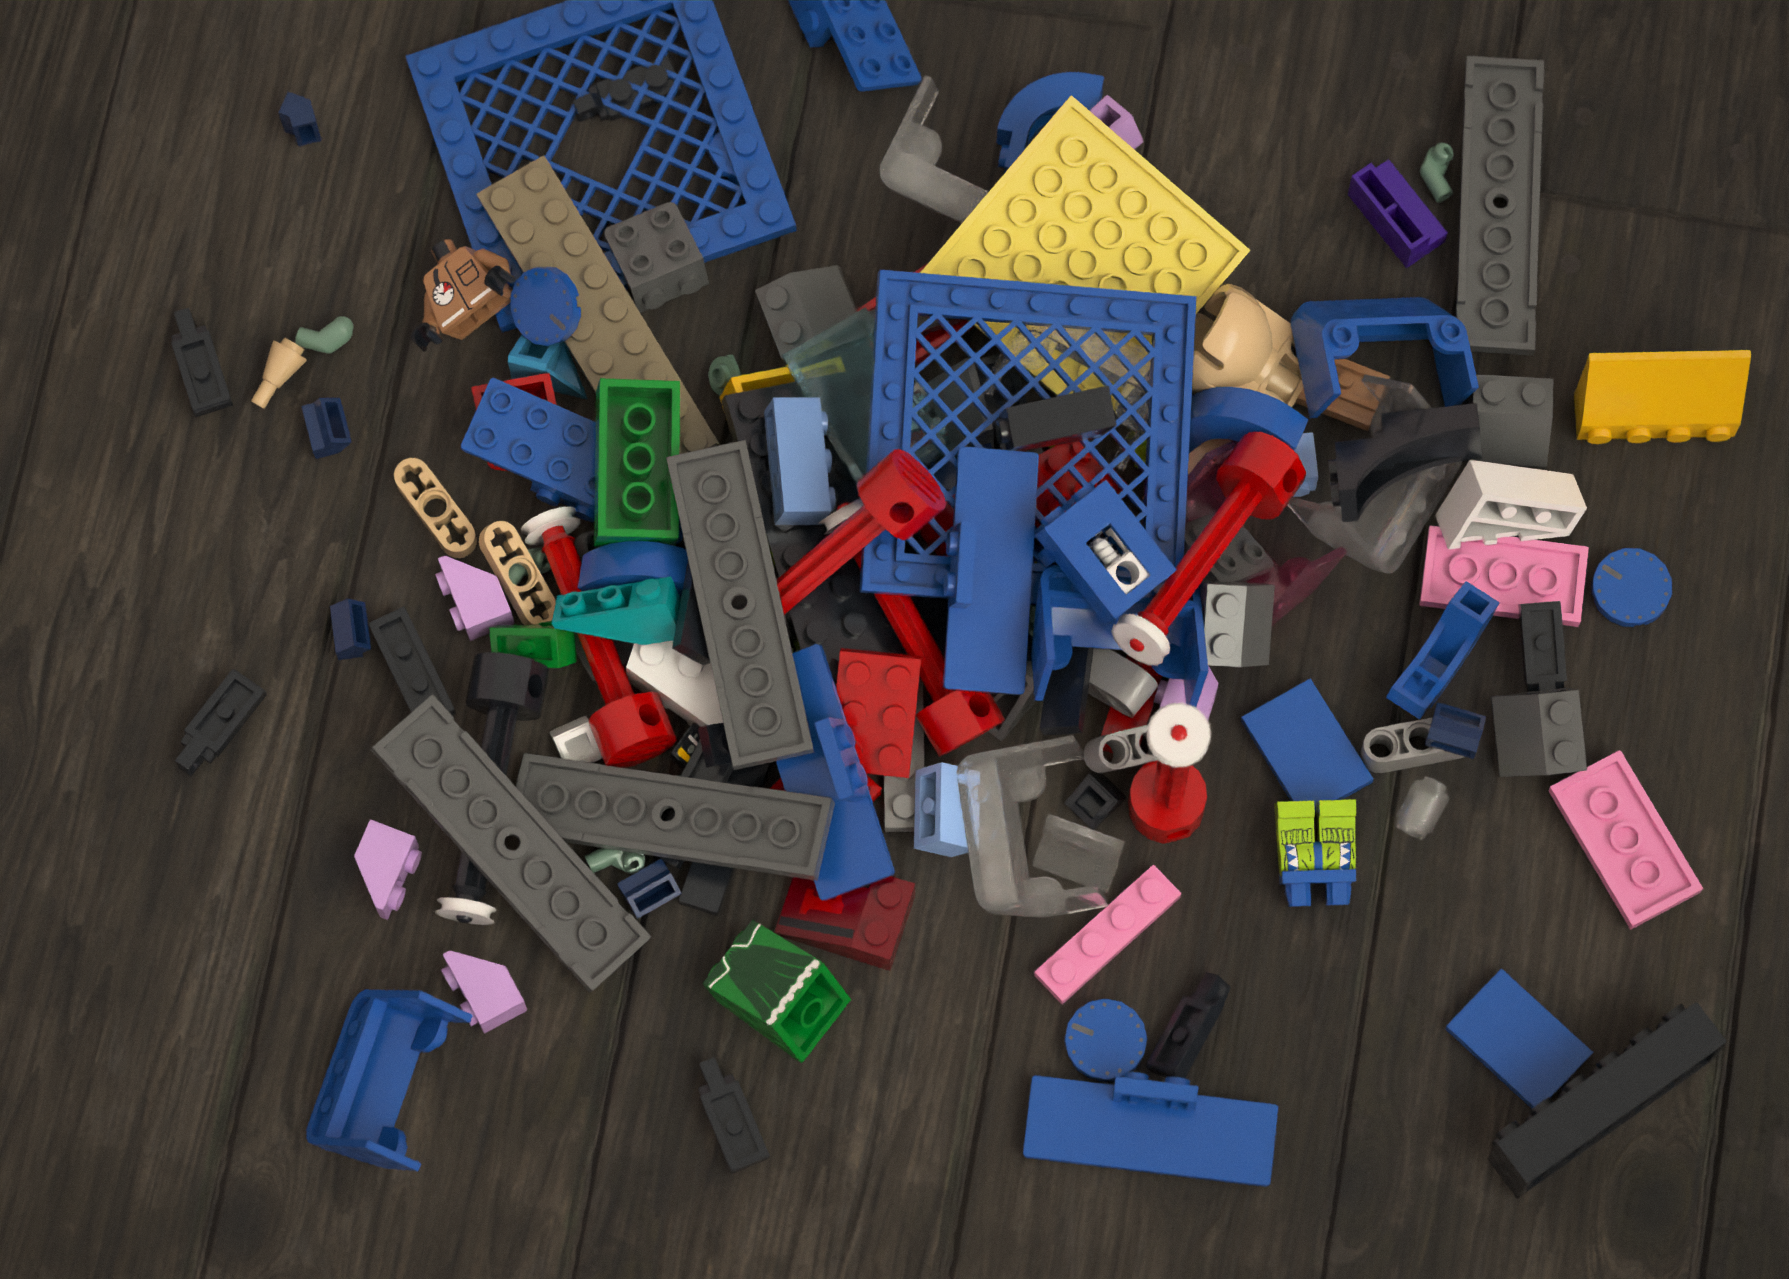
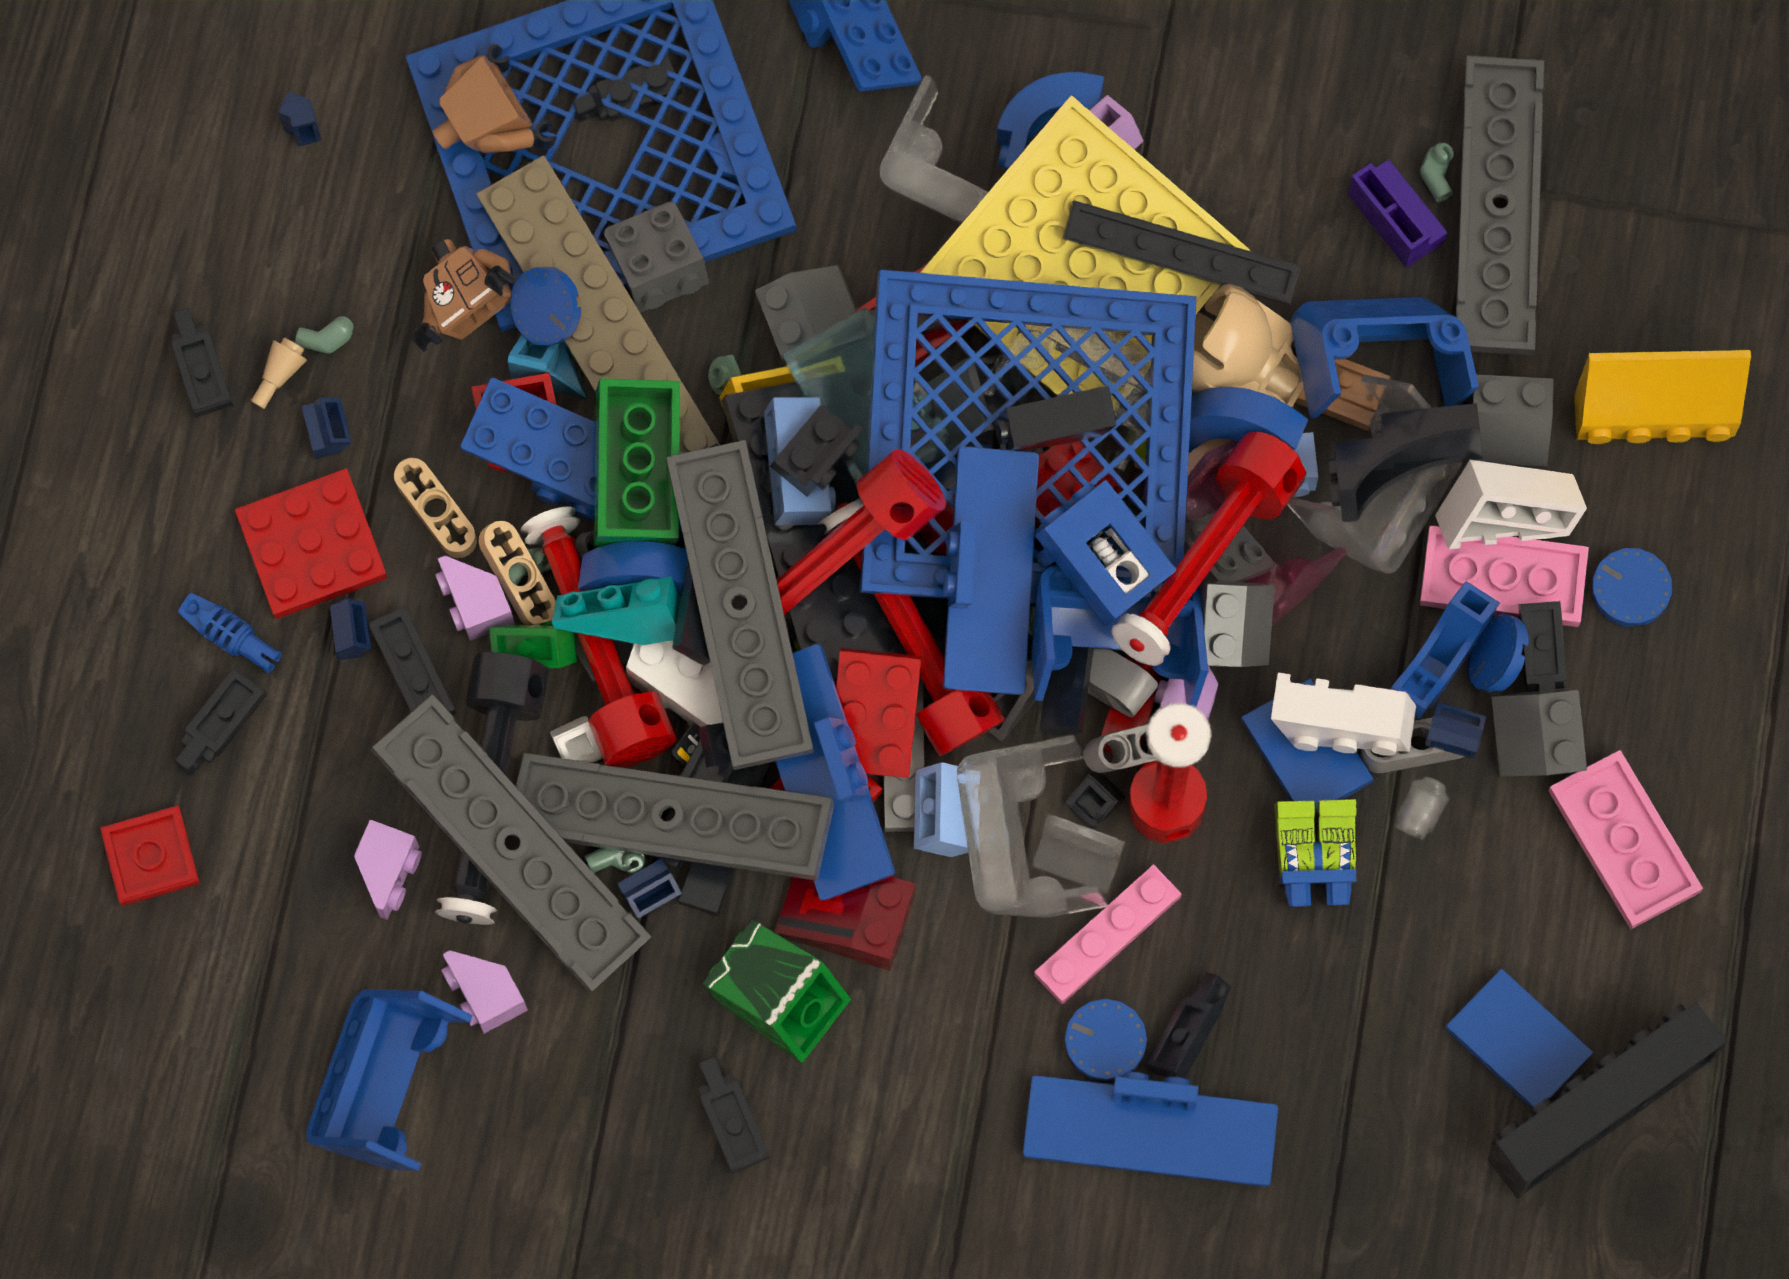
(150, 855): none -> red tile
(227, 631): none -> blue hinge
(311, 544): none -> red plate
(486, 110): none -> medium nougat torso
(815, 450): none -> black bracket
(1180, 252): none -> black tile
(1343, 718): none -> white wedge
(1497, 654): none -> blue tile

